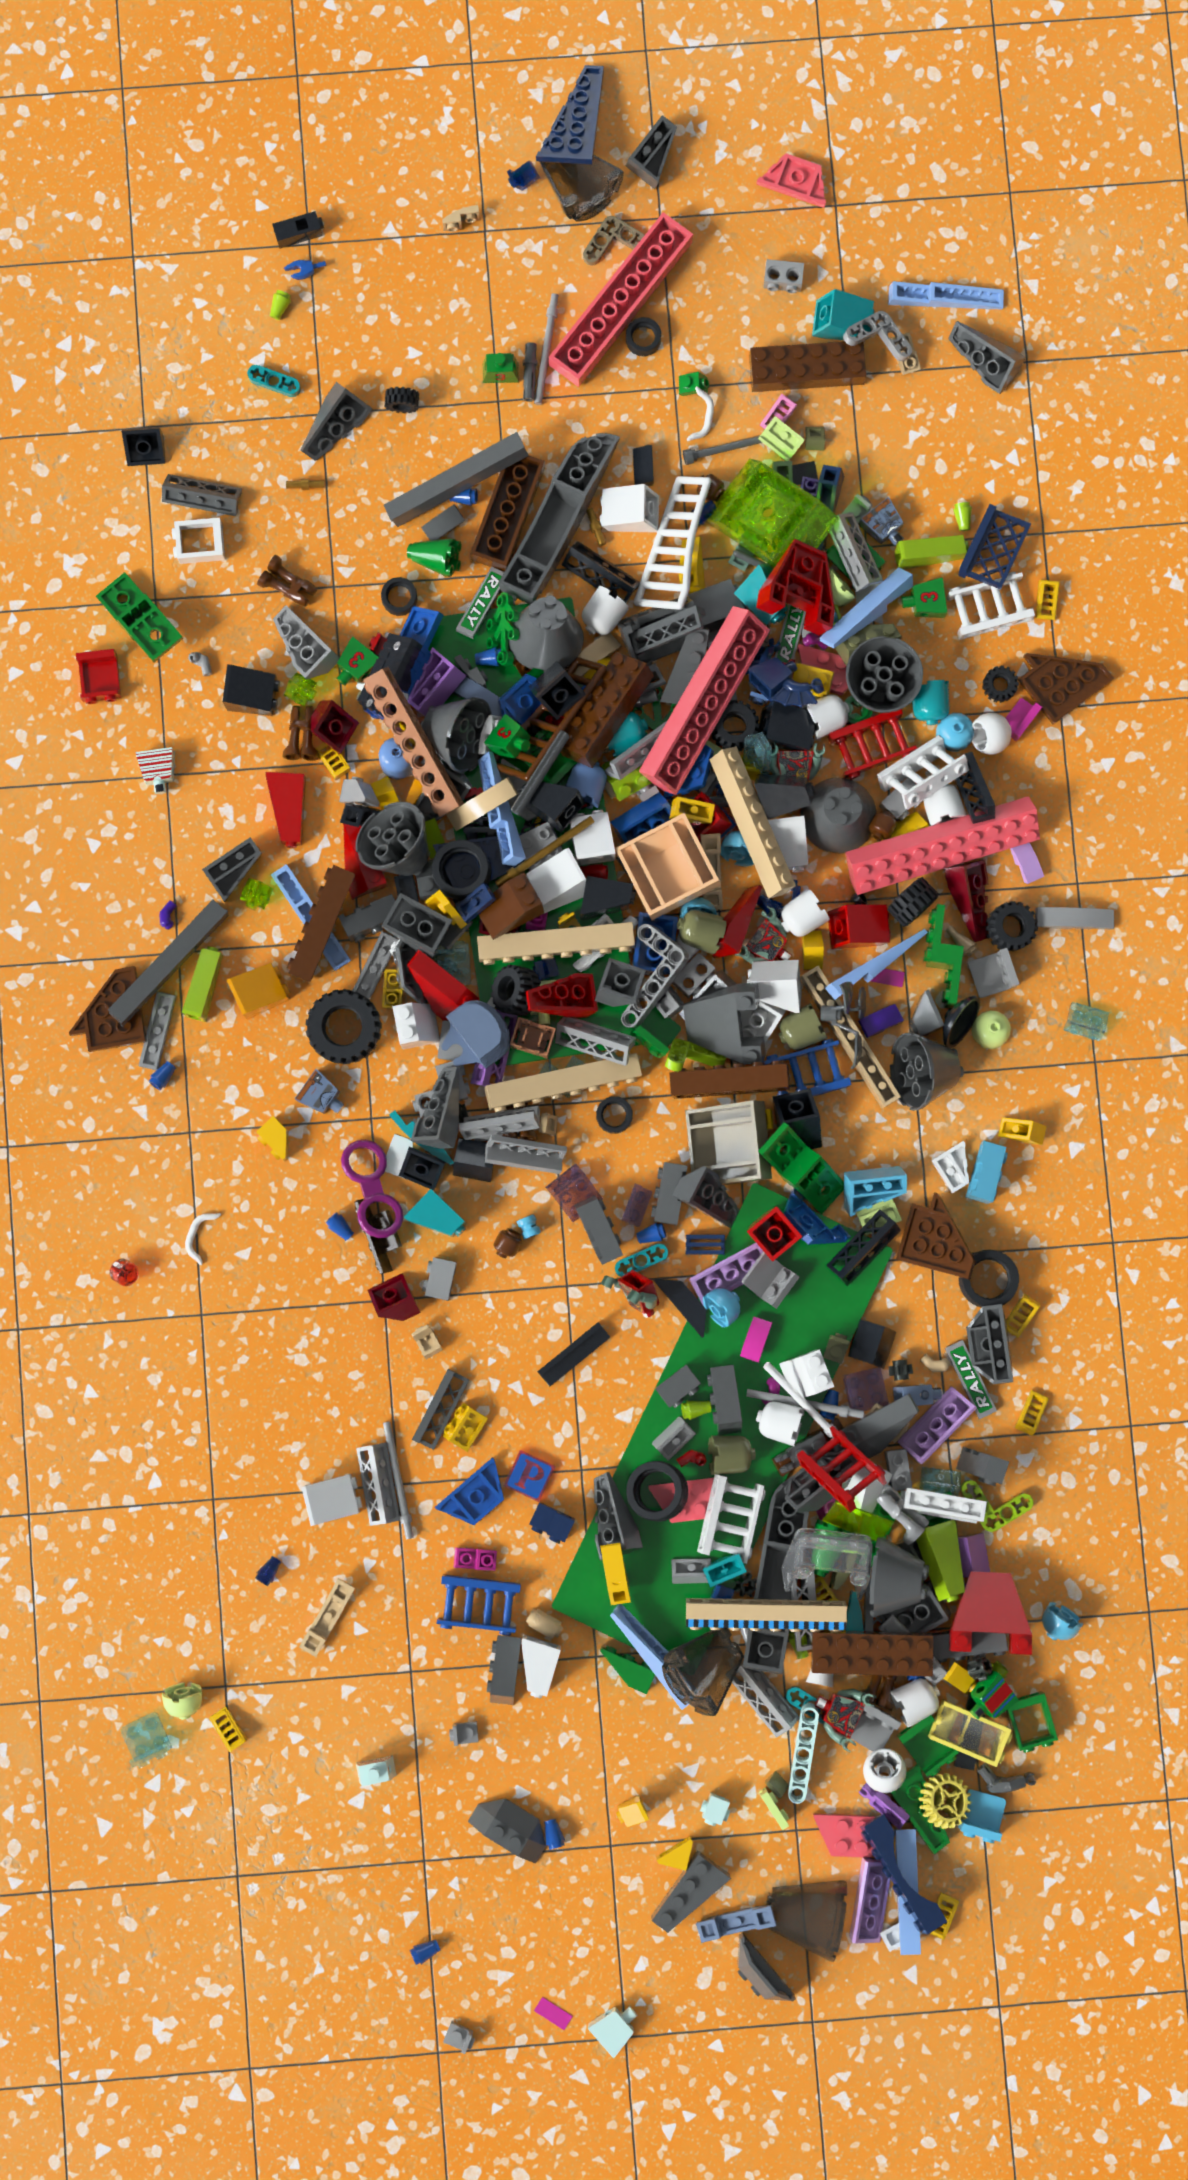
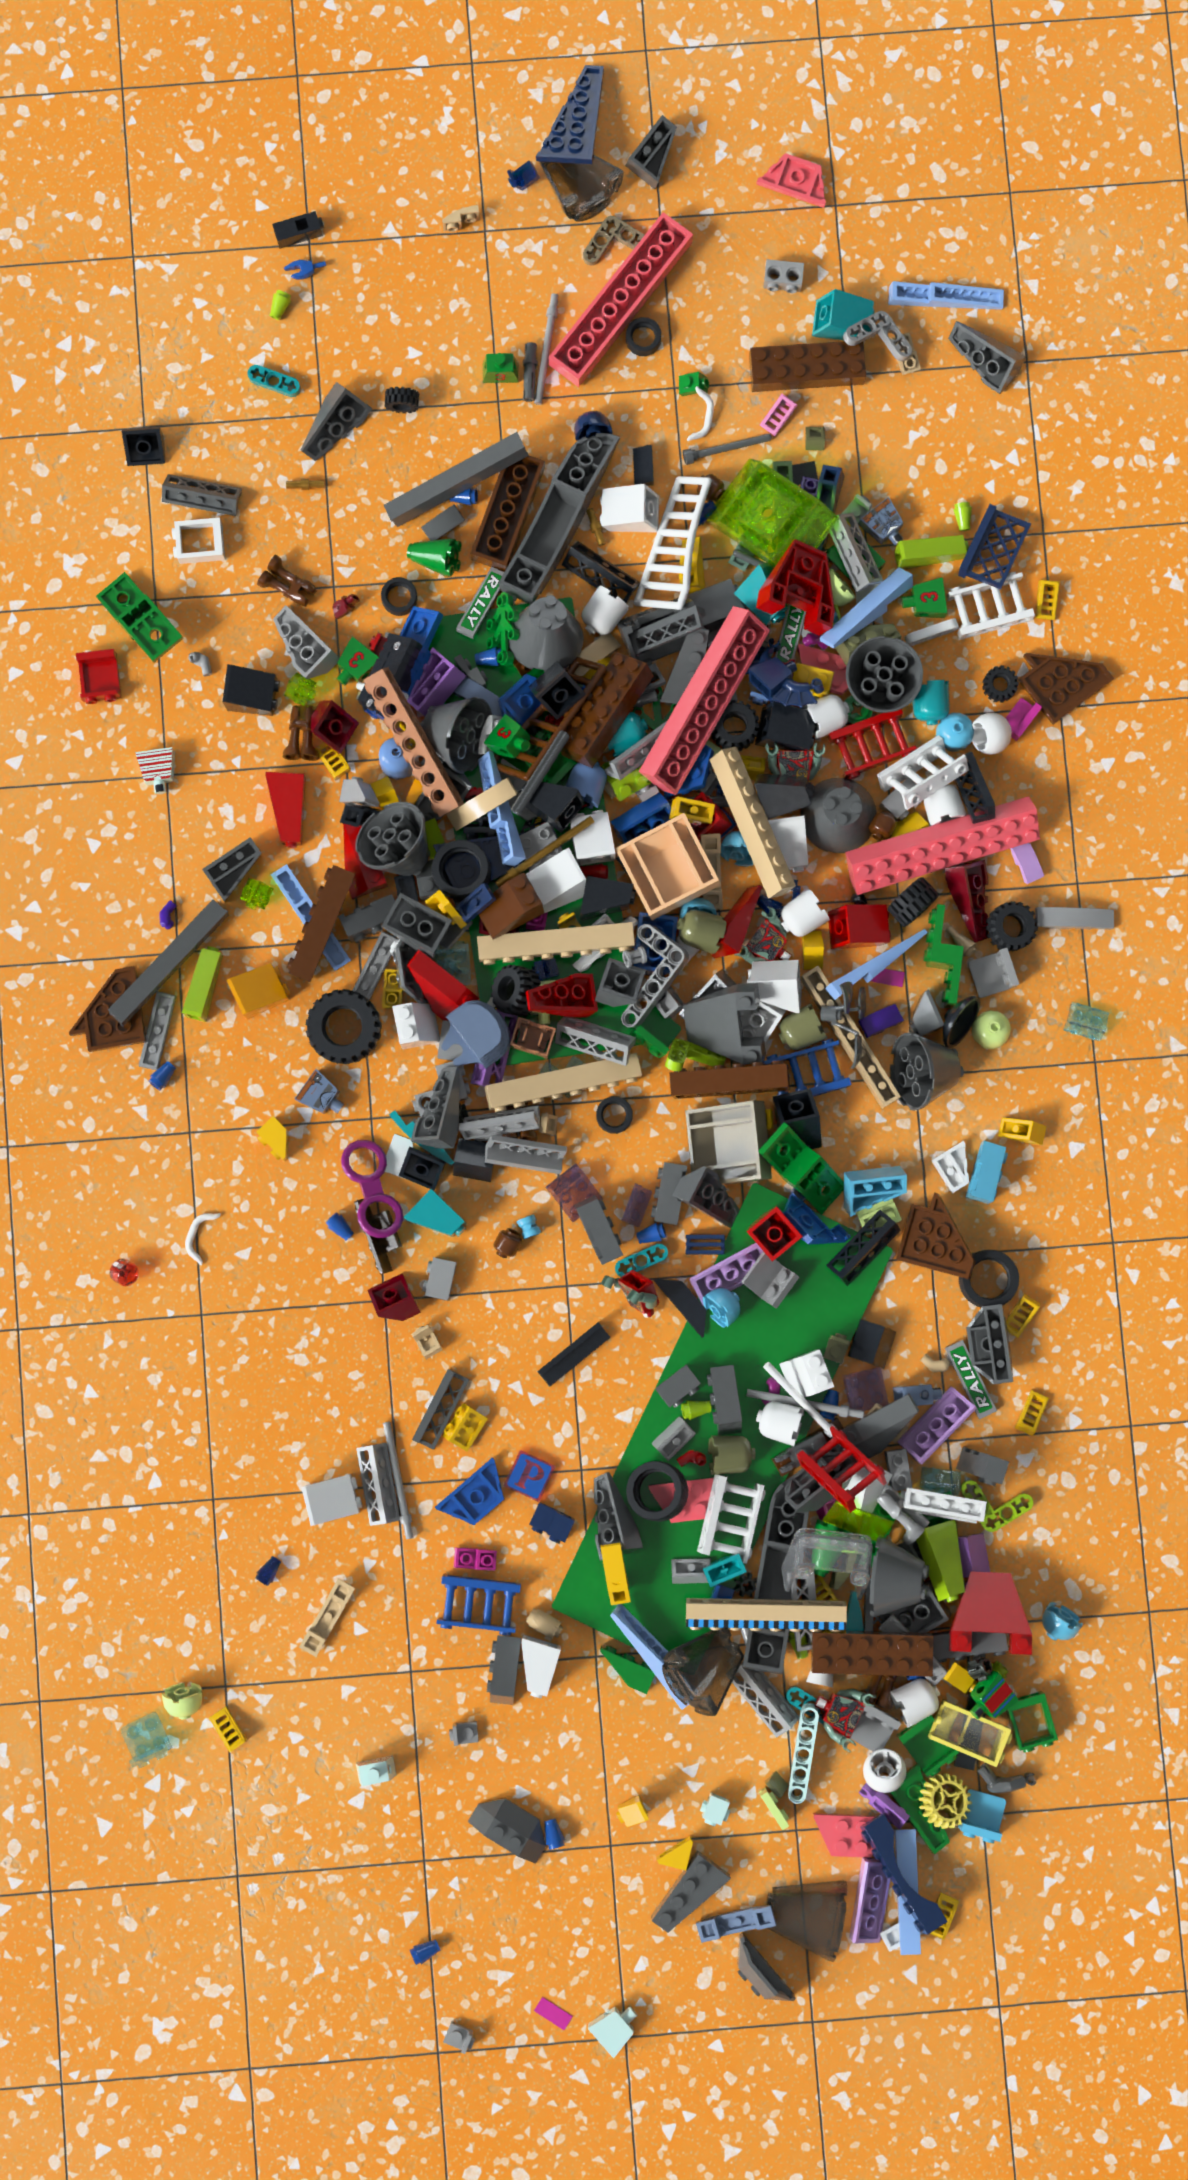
(344, 606): none -> dark red piece
(590, 424): none -> dark blue cylinder
(634, 956): none -> light grey bush
(690, 972): light grey brick -> none
(756, 1339): dark pink slope -> none
(757, 751): clear light blue bracket -> none
(781, 439): yellowish green plate -> none
(900, 1370): pearl dark grey gear -> none
(931, 632): none -> white beam

